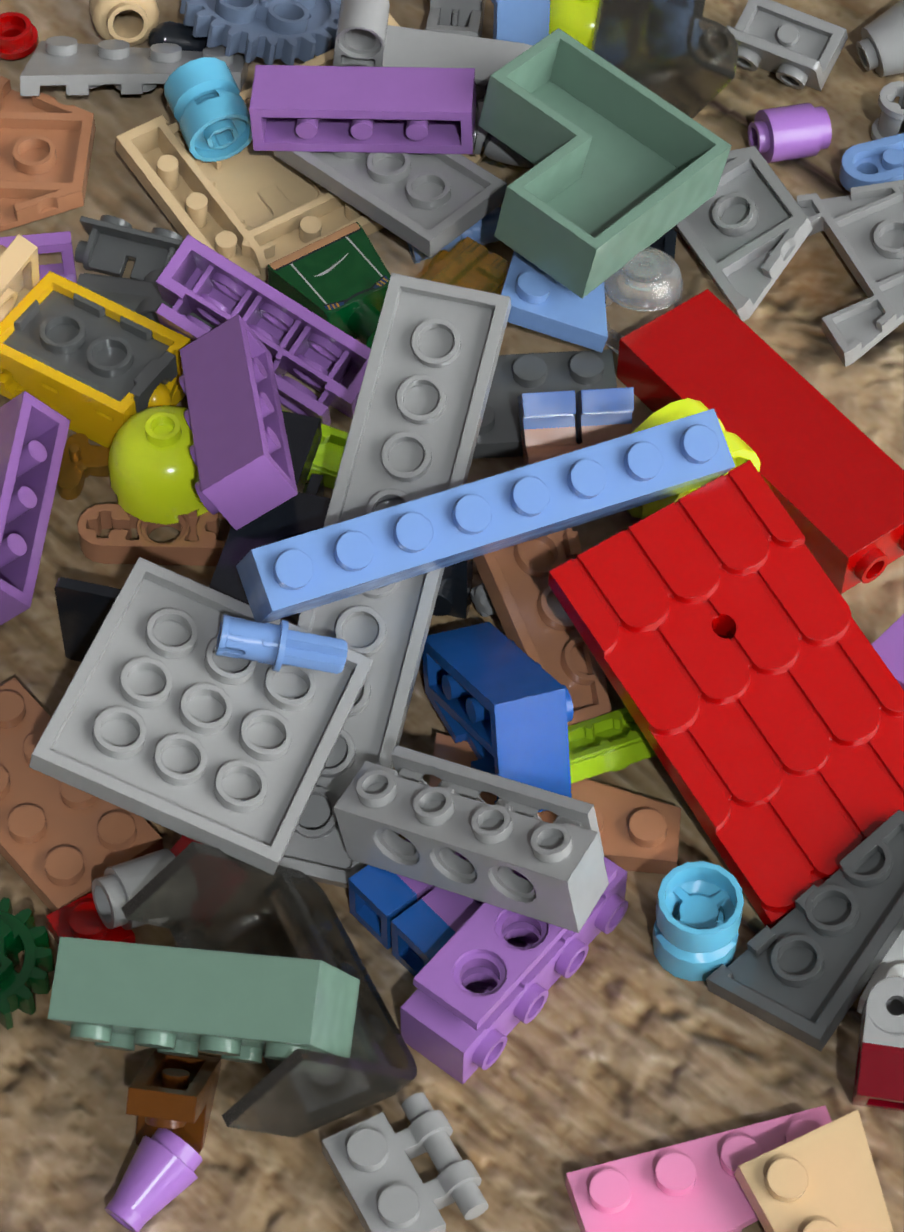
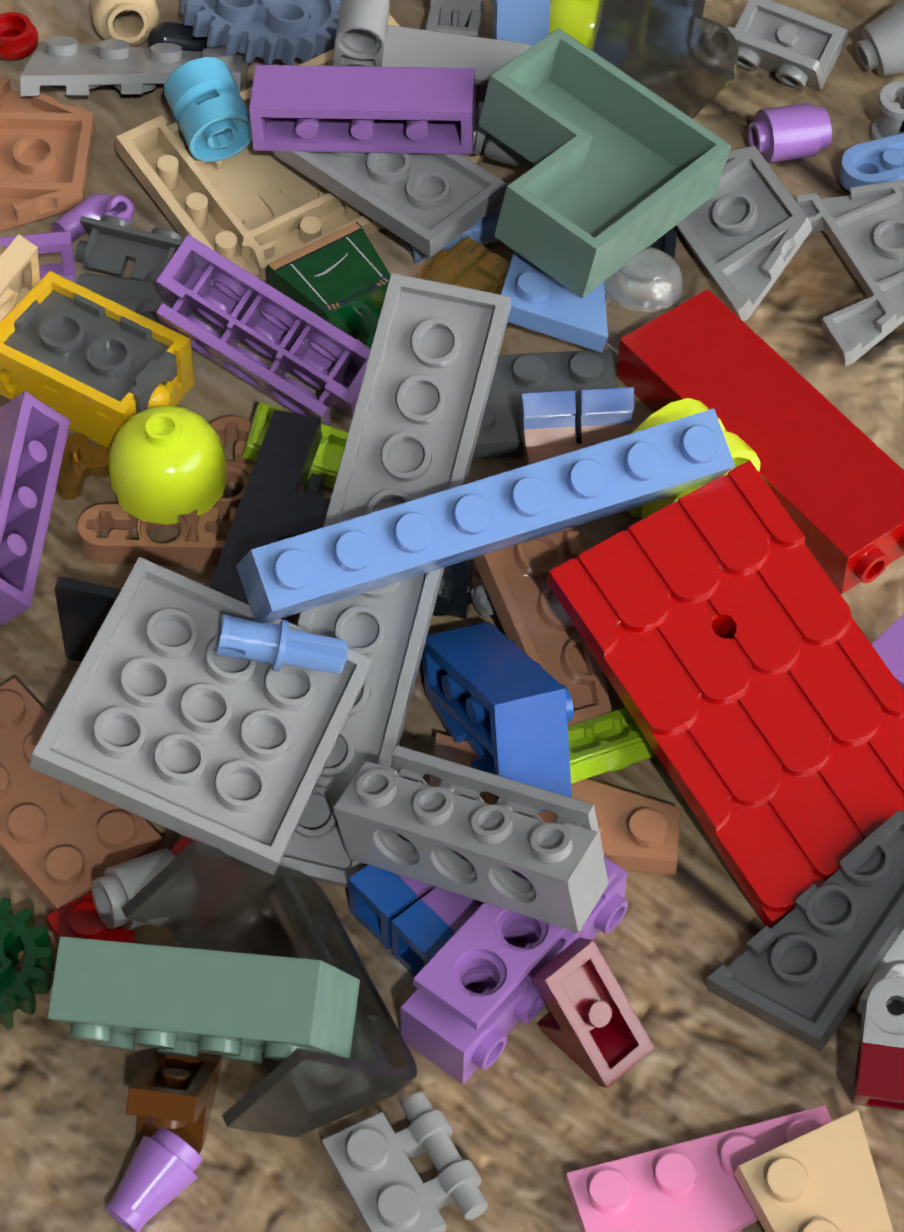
(94, 208): none -> medium lavender arm
(236, 424): medium lavender brick -> none
(590, 1013): none -> slope
(697, 920): medium azure wheel -> none

